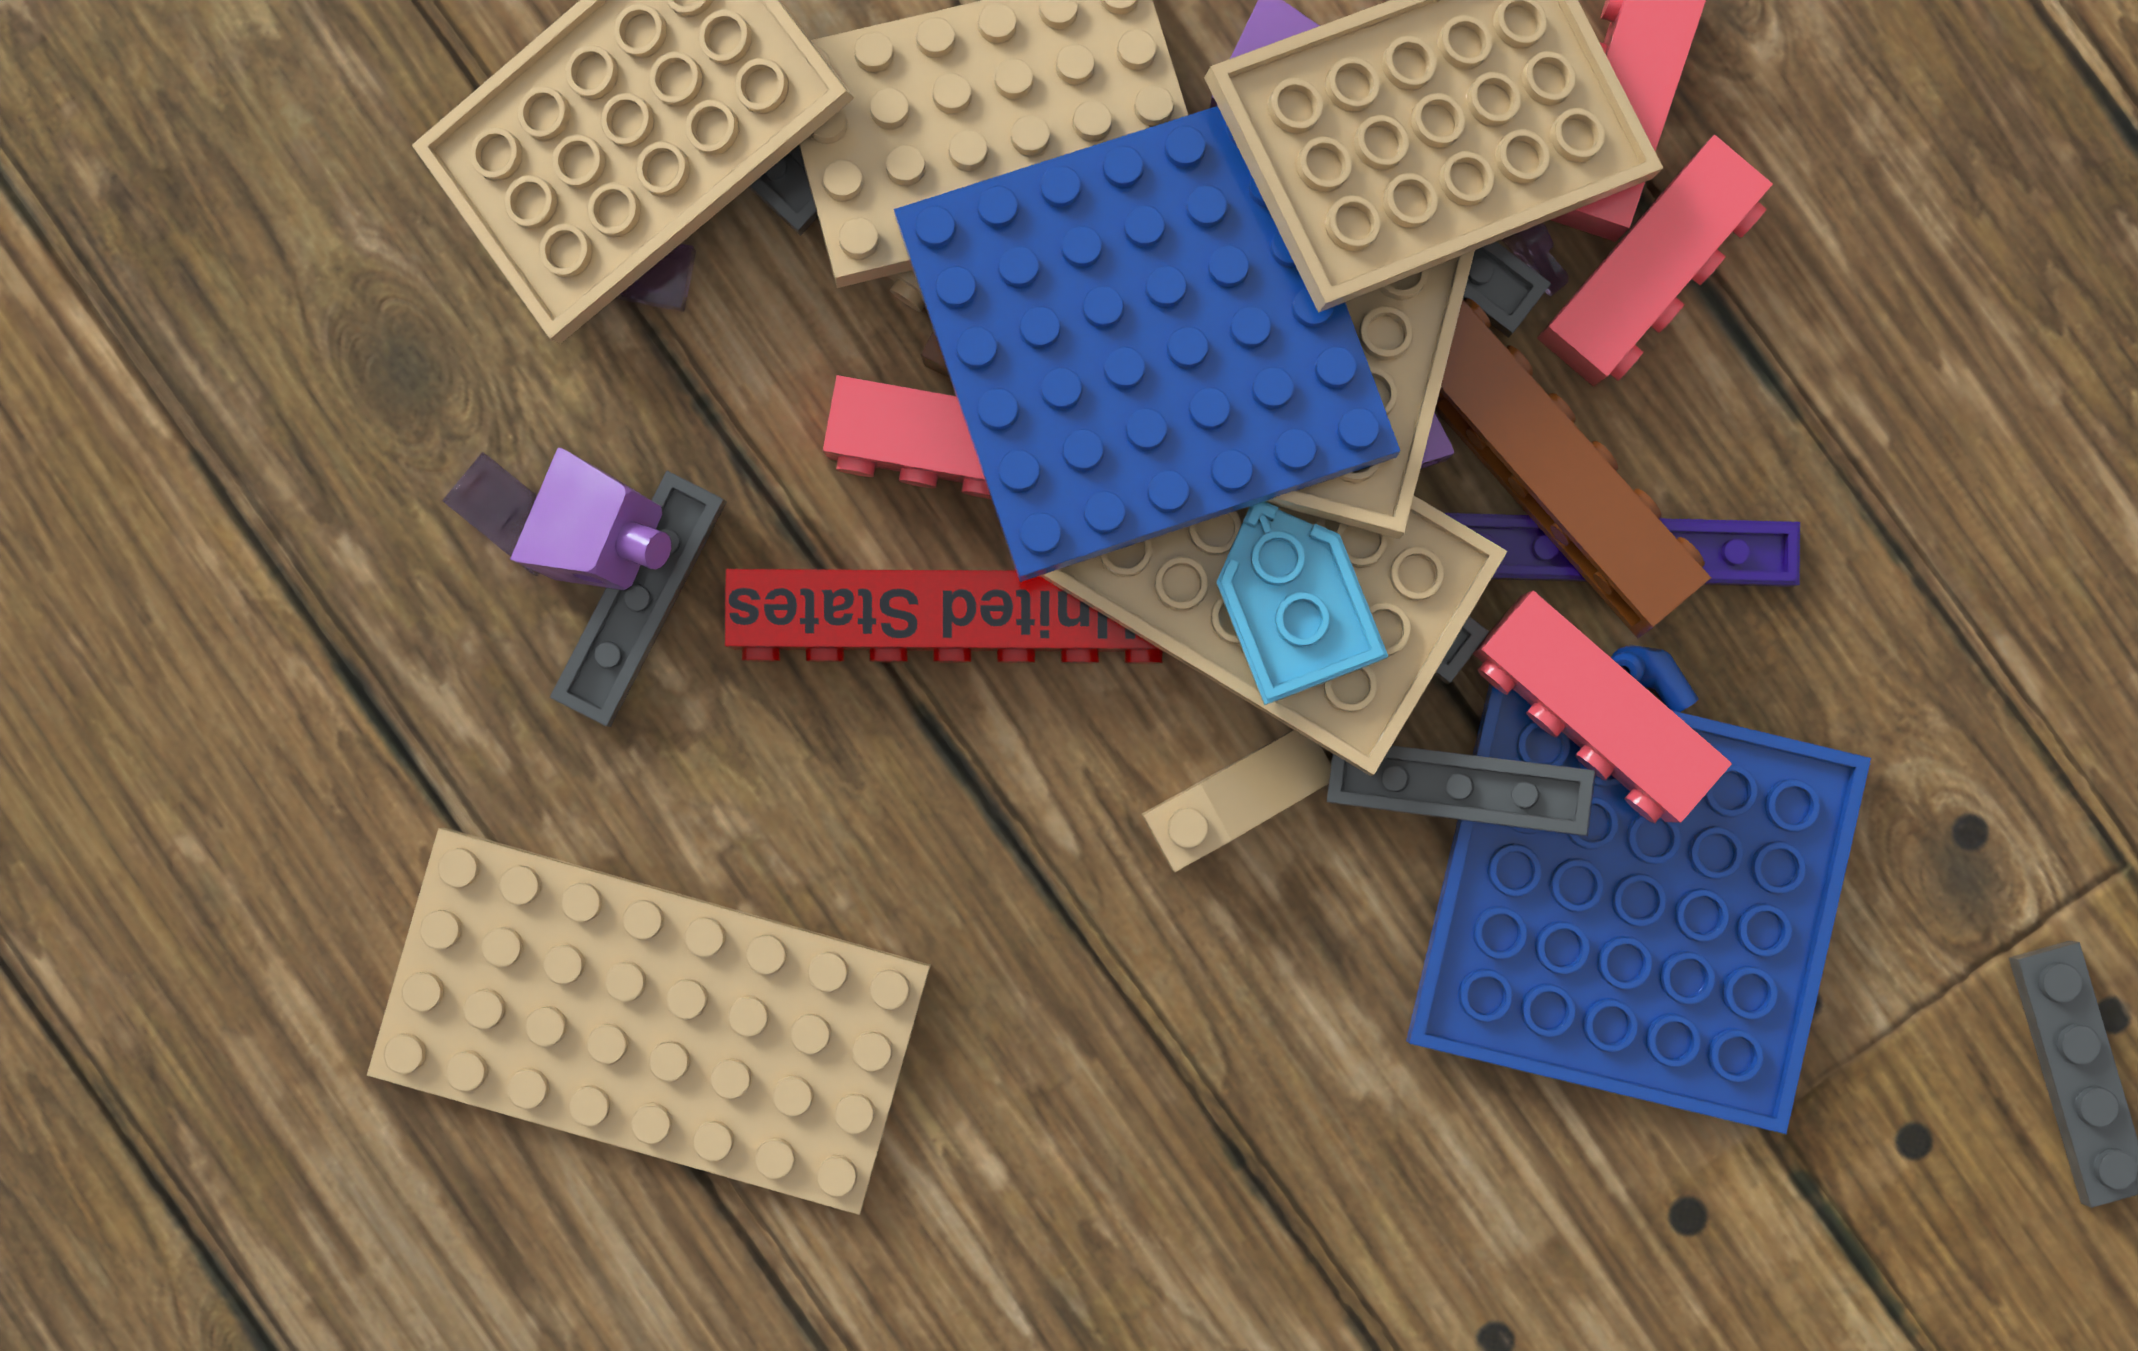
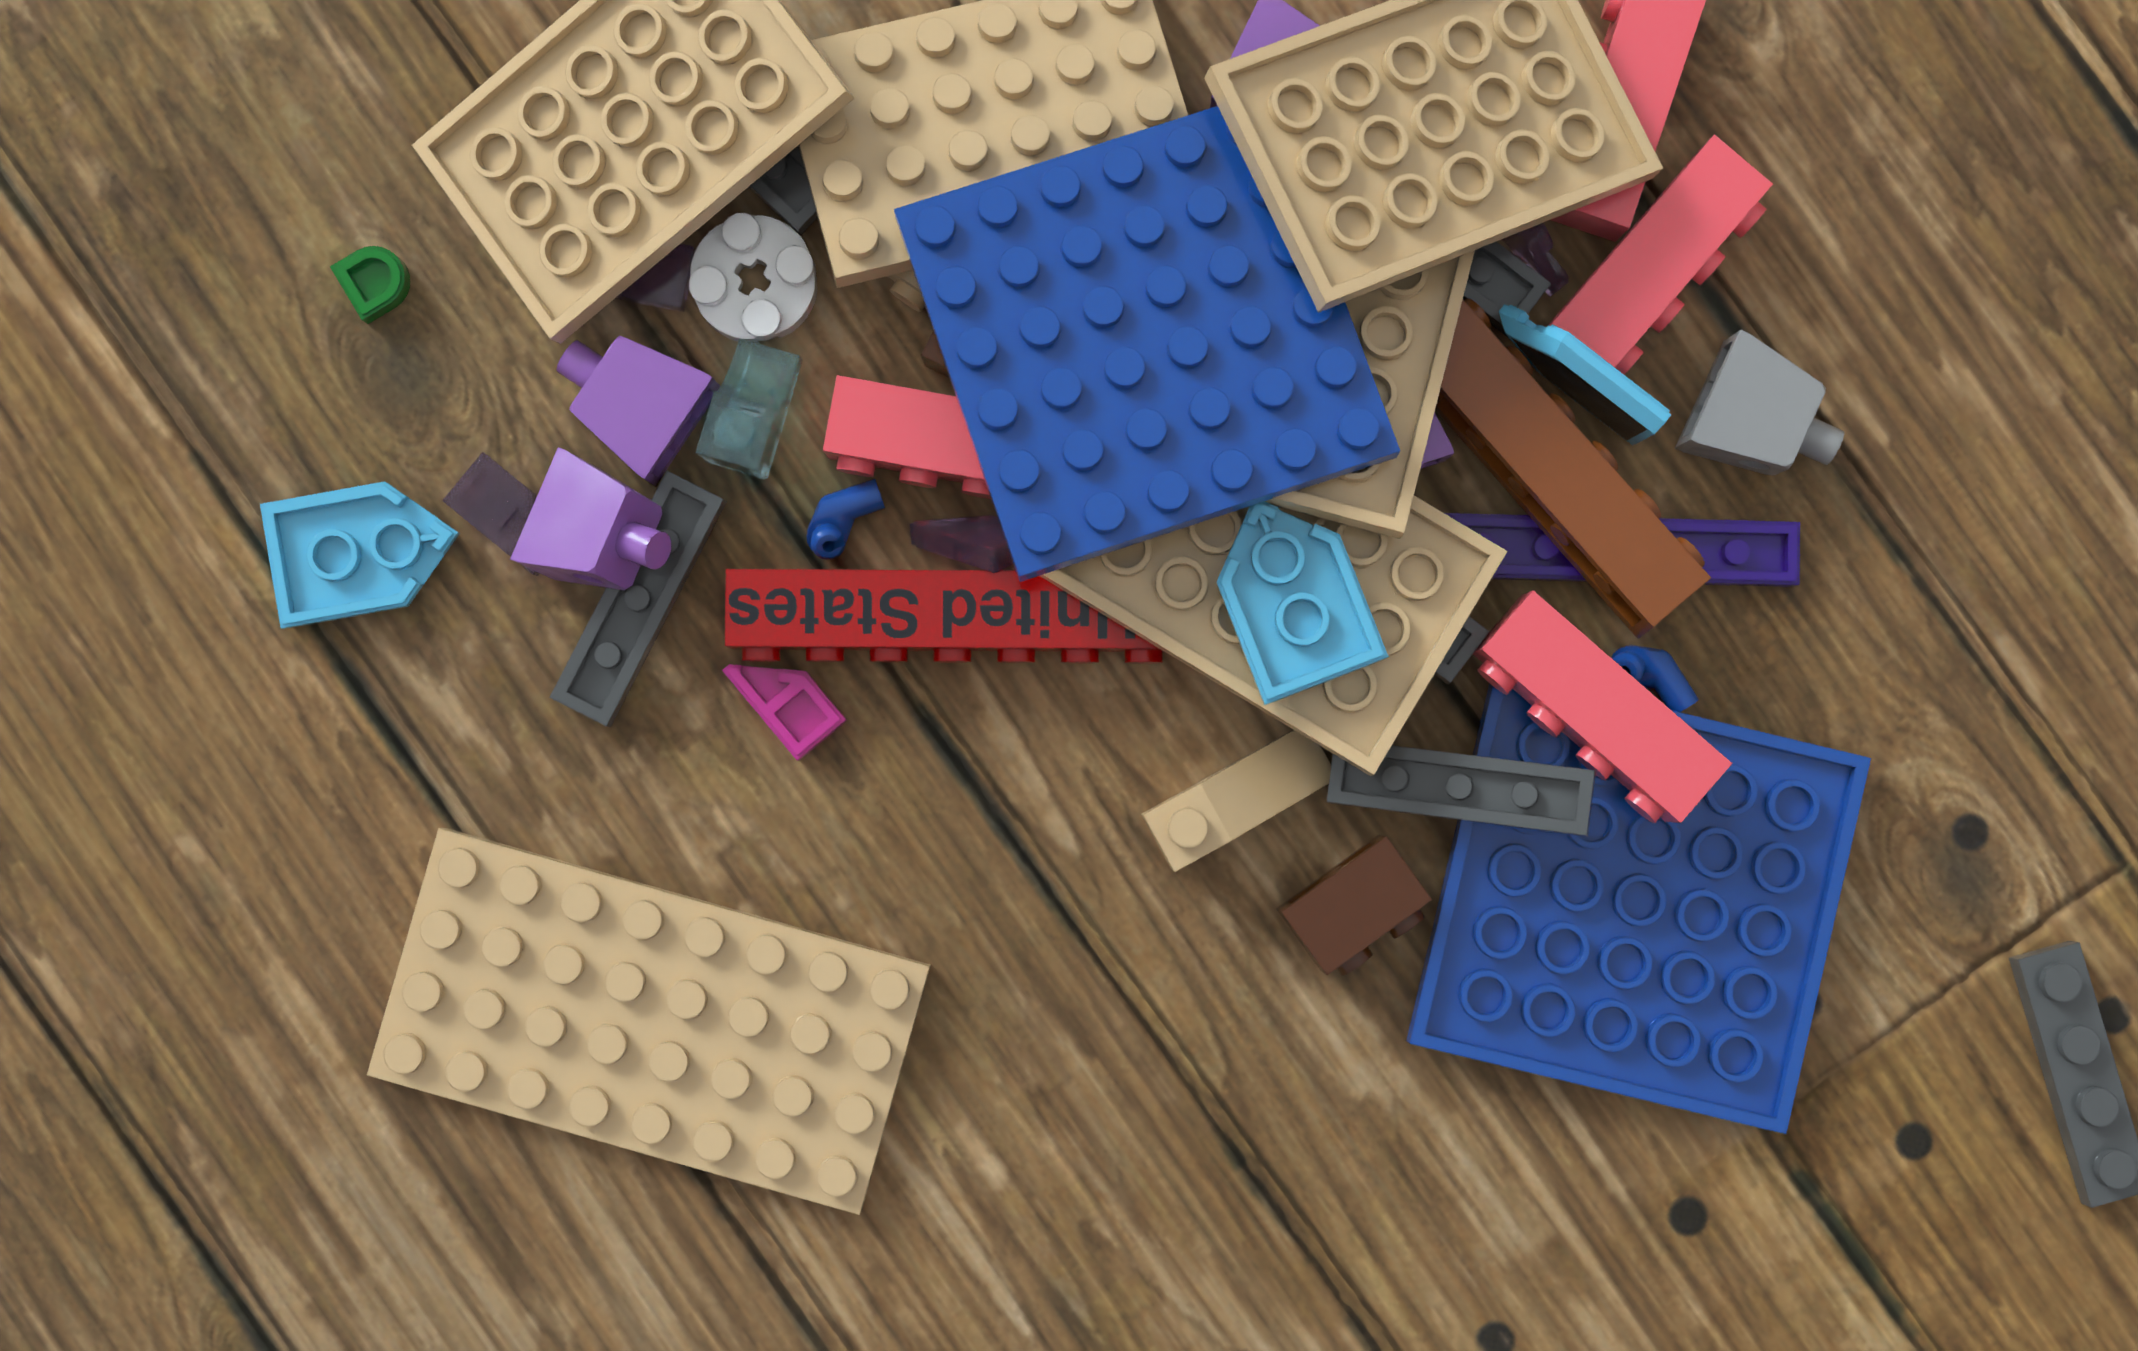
(350, 552): none -> medium azure tile
(373, 281): none -> green tile
(637, 401): none -> medium lavender torso
(744, 243): none -> white plate
(750, 409): none -> clear light blue arch
(789, 705): none -> dark pink tile
(836, 515): none -> blue arm
(965, 539): none -> clear purple tile
(1356, 906): none -> reddish brown brick
(1585, 377): none -> medium azure tile
(1758, 411): none -> light grey torso

